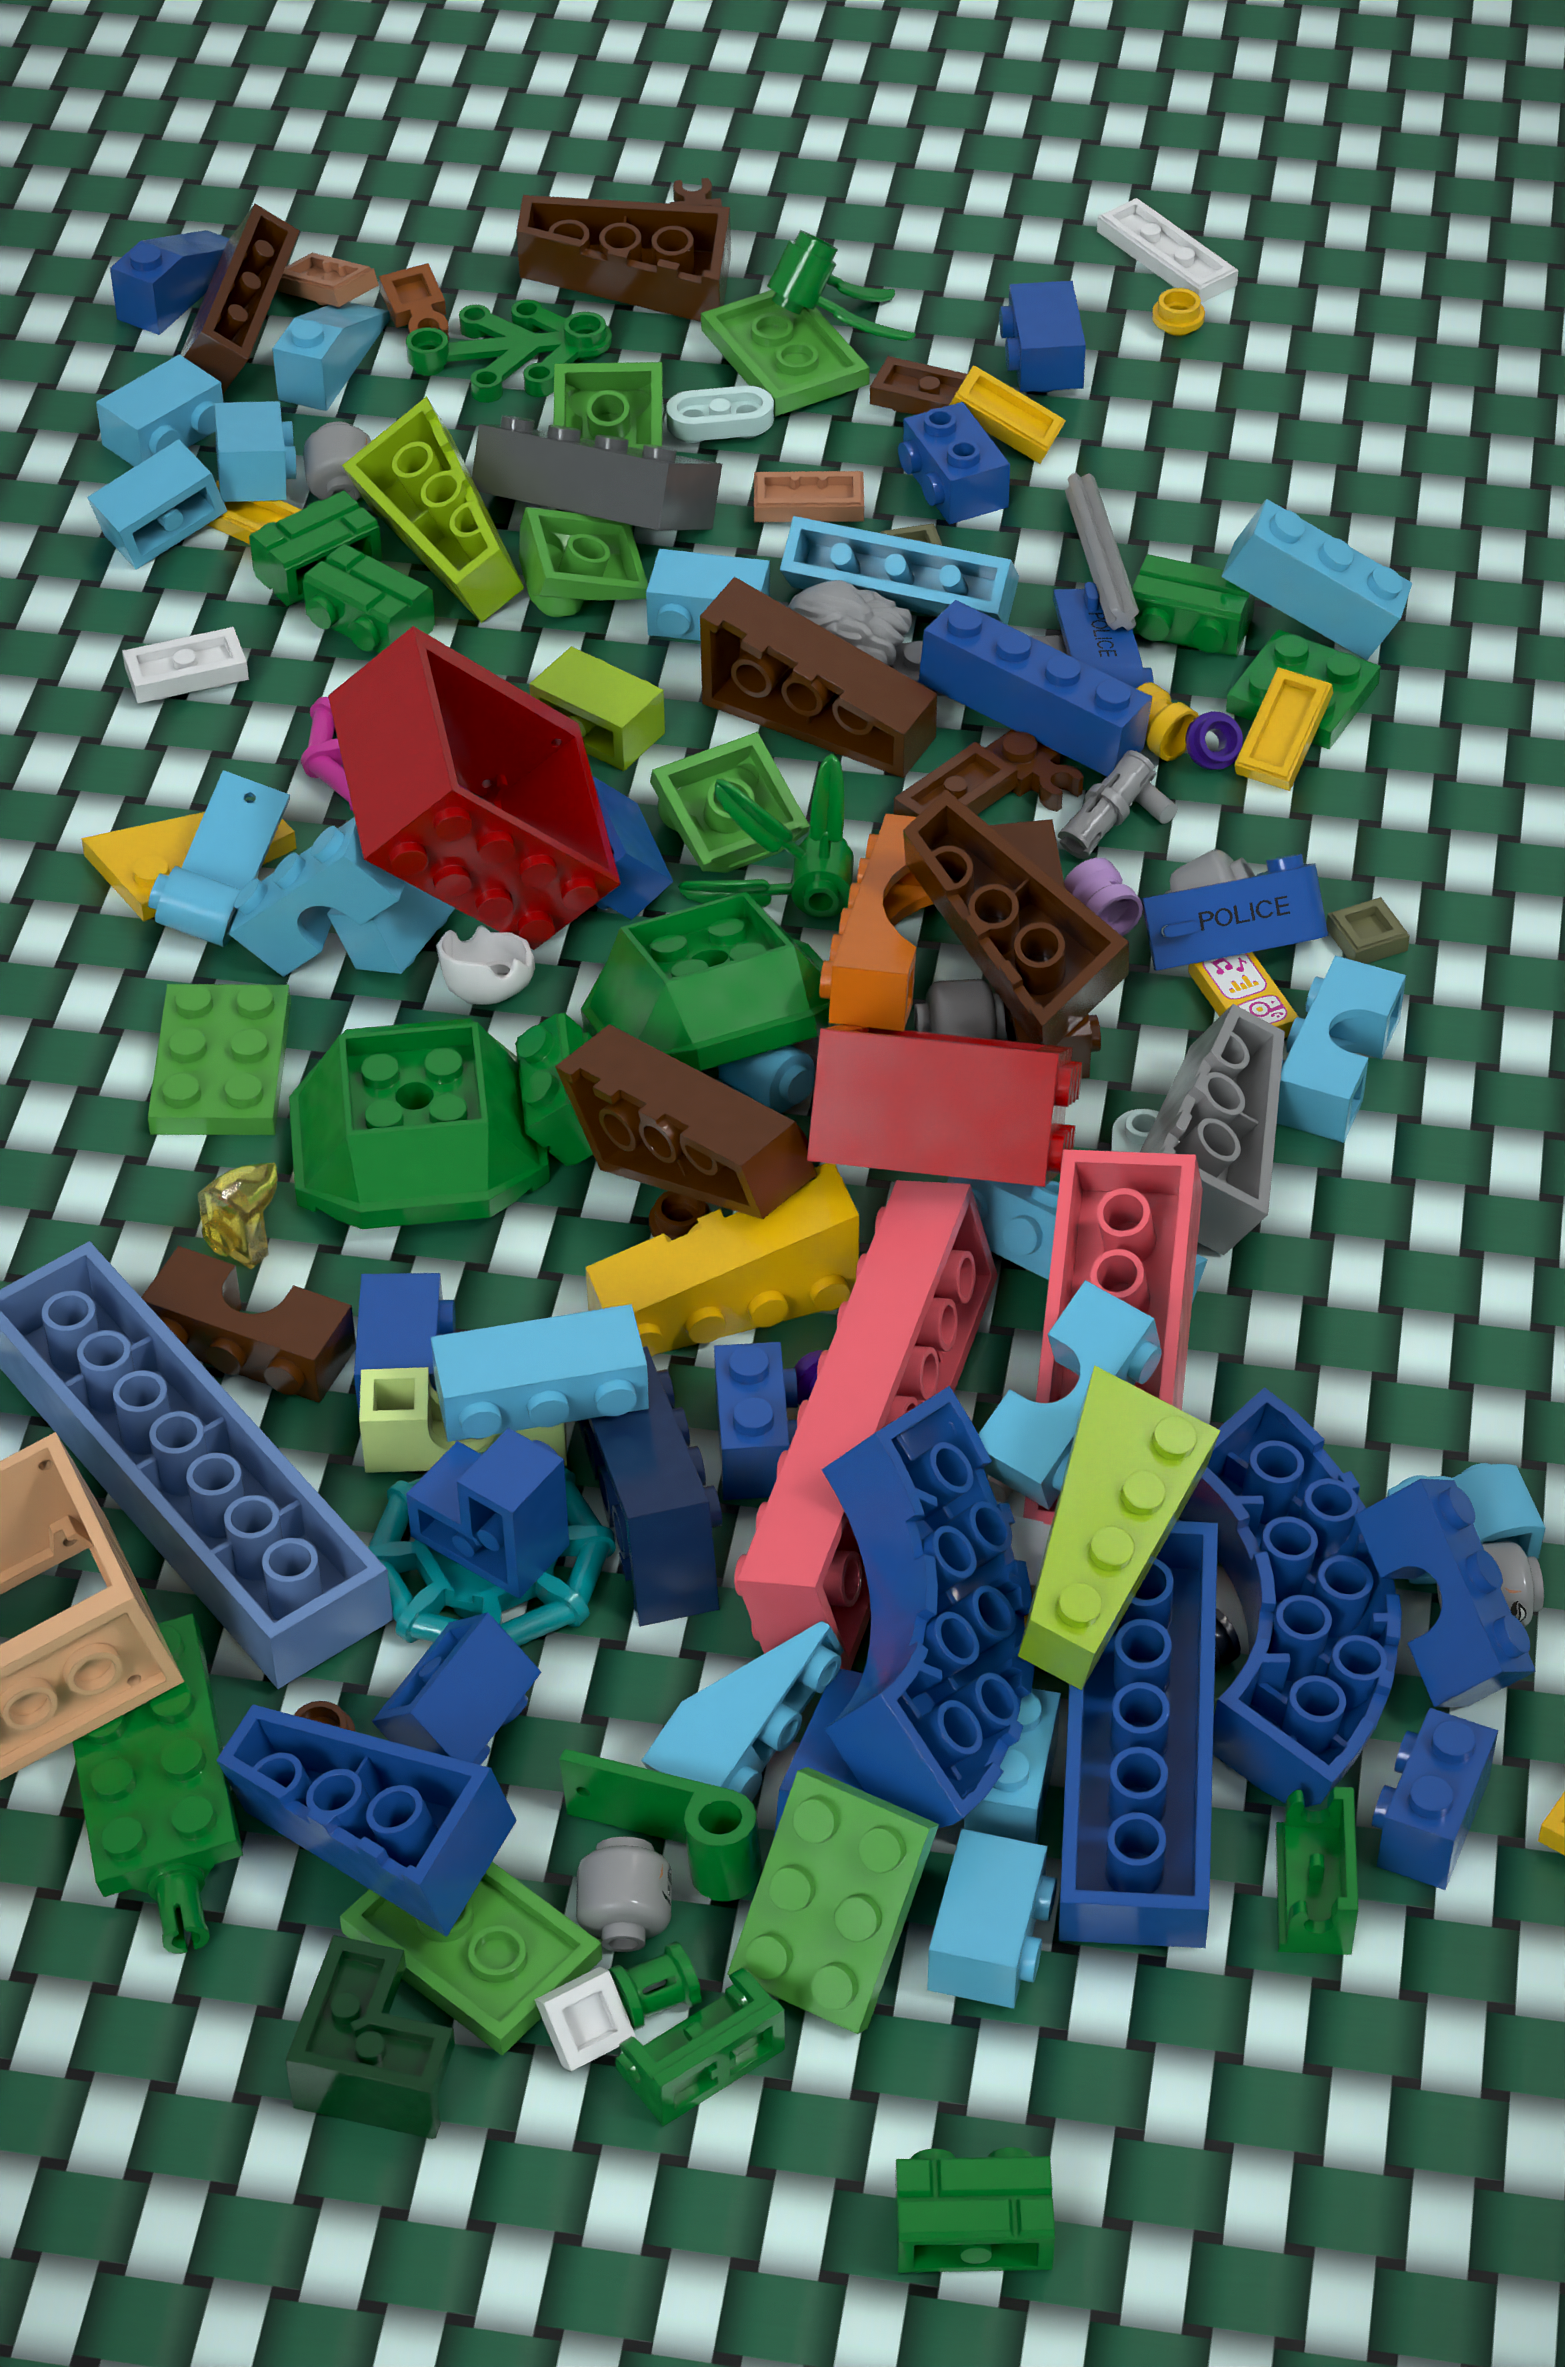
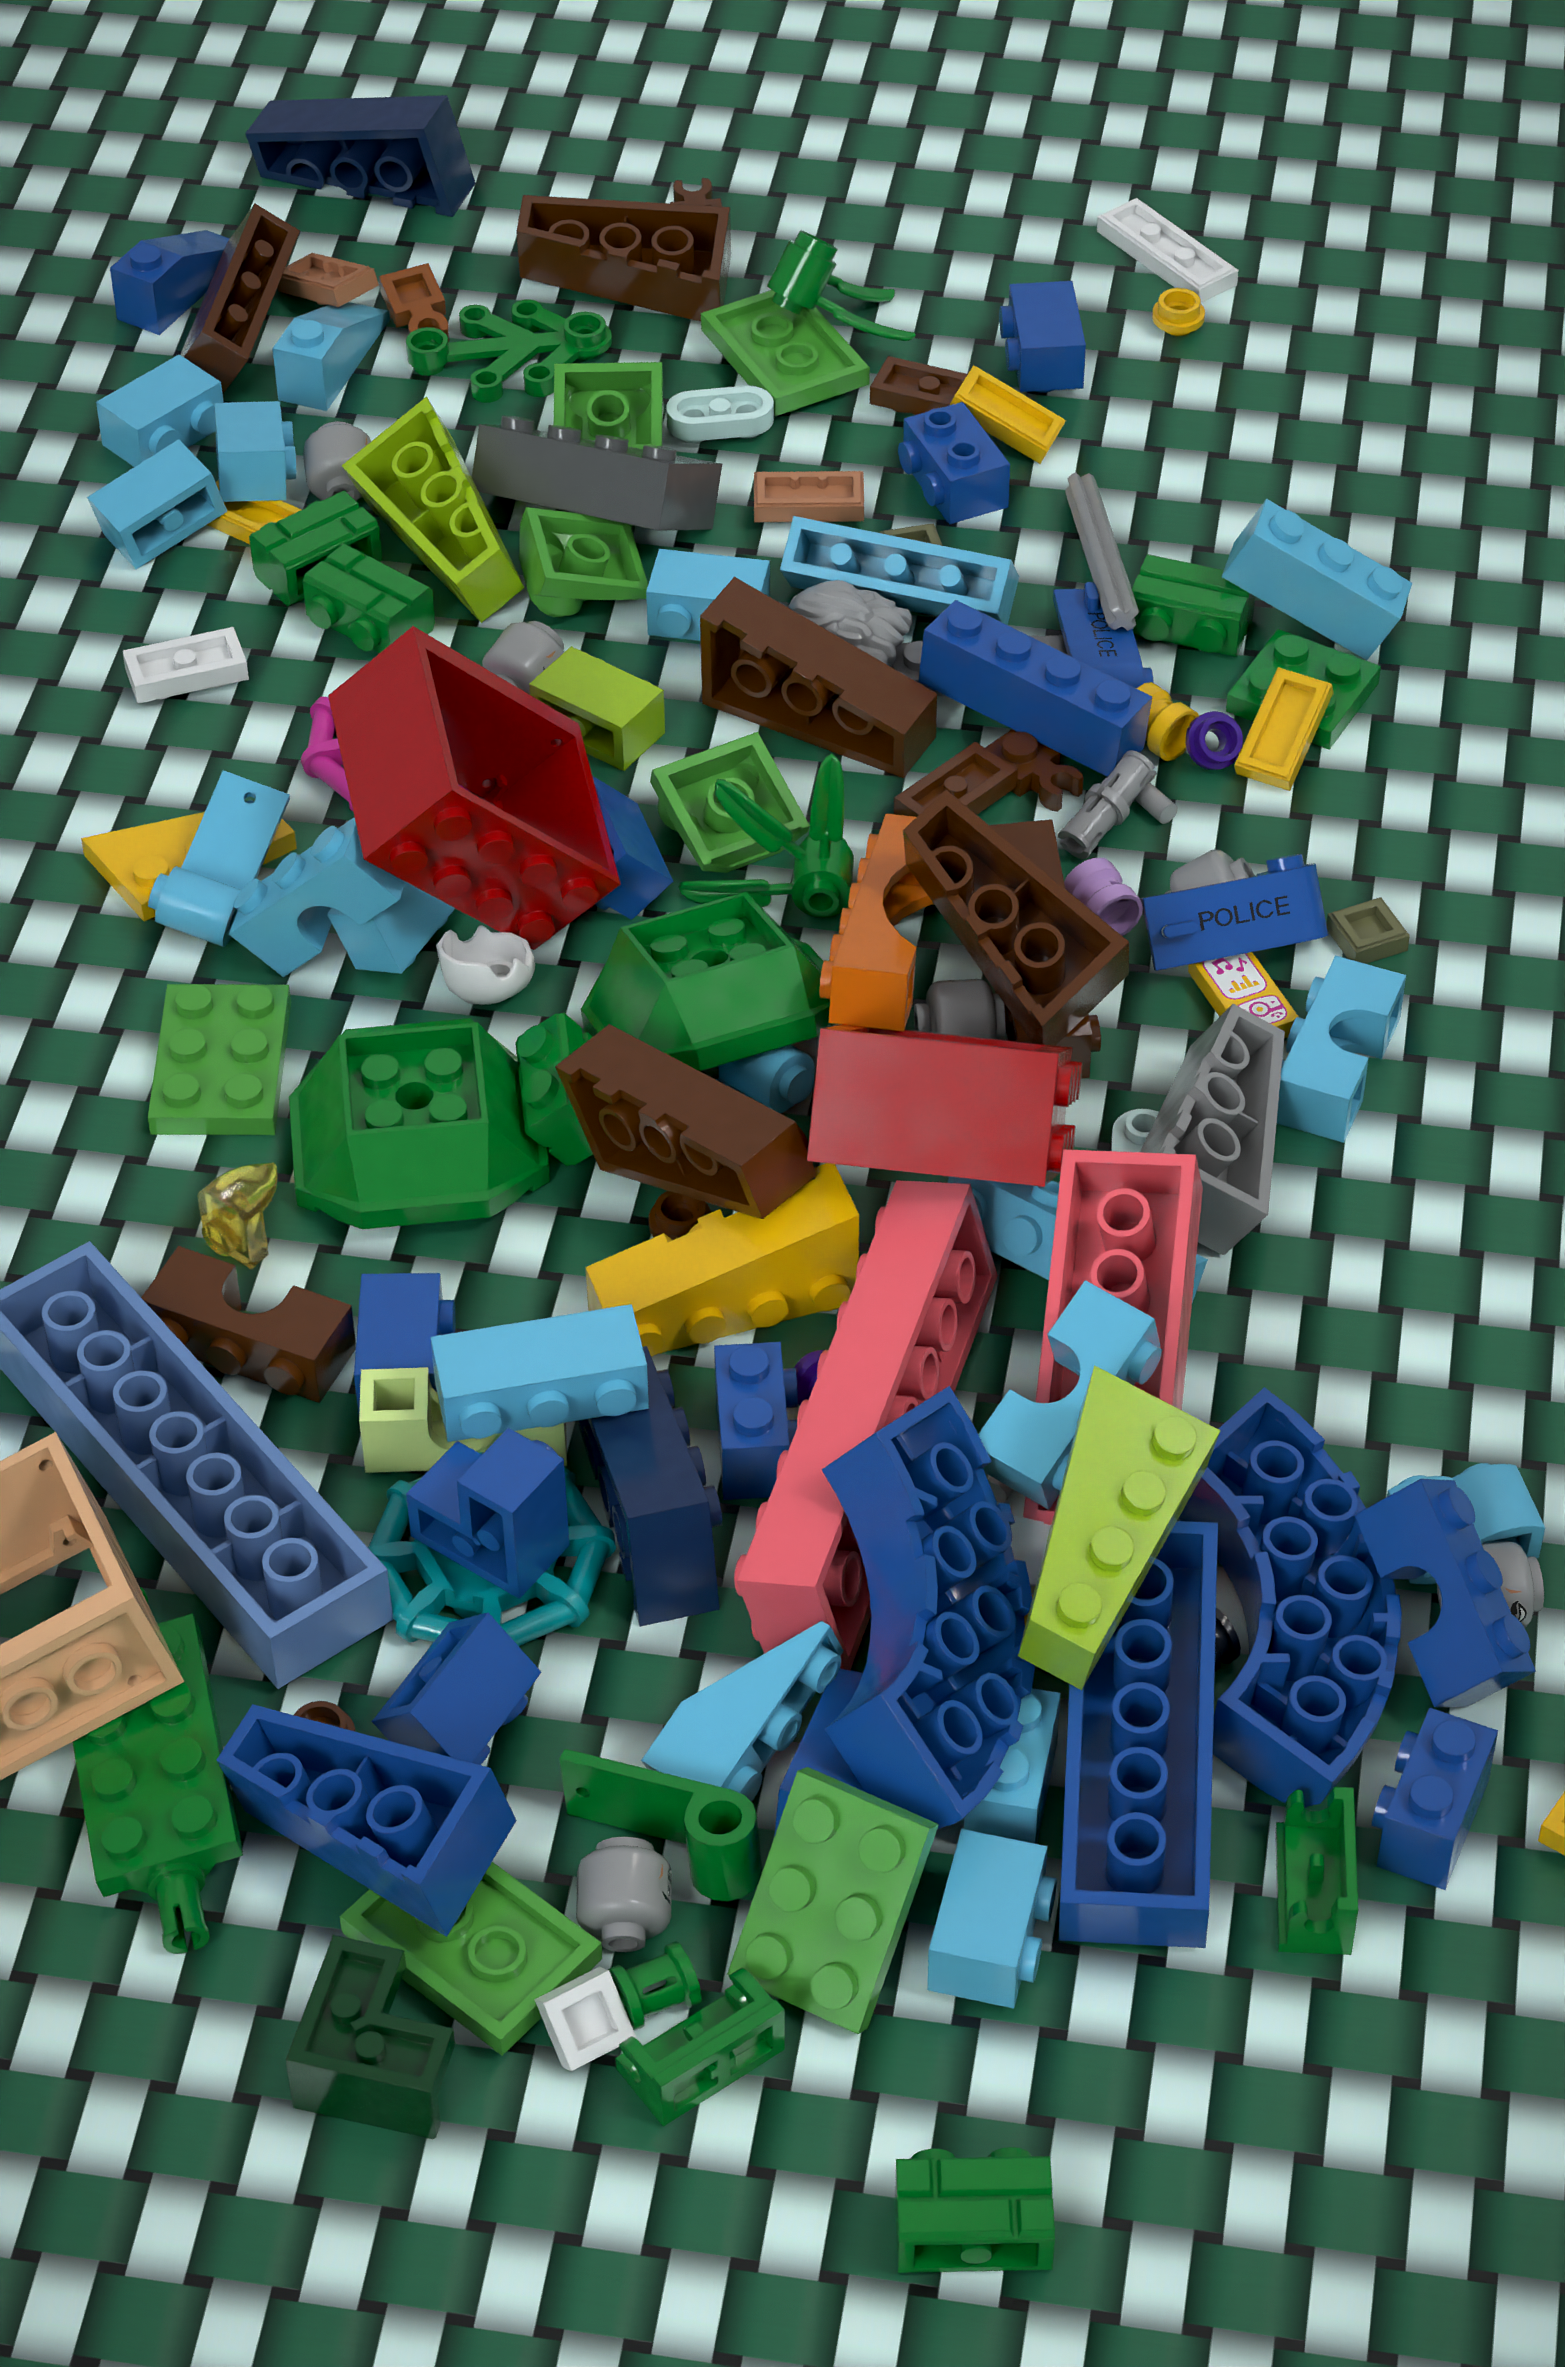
(366, 146): none -> dark blue wedge
(523, 653): none -> light grey head

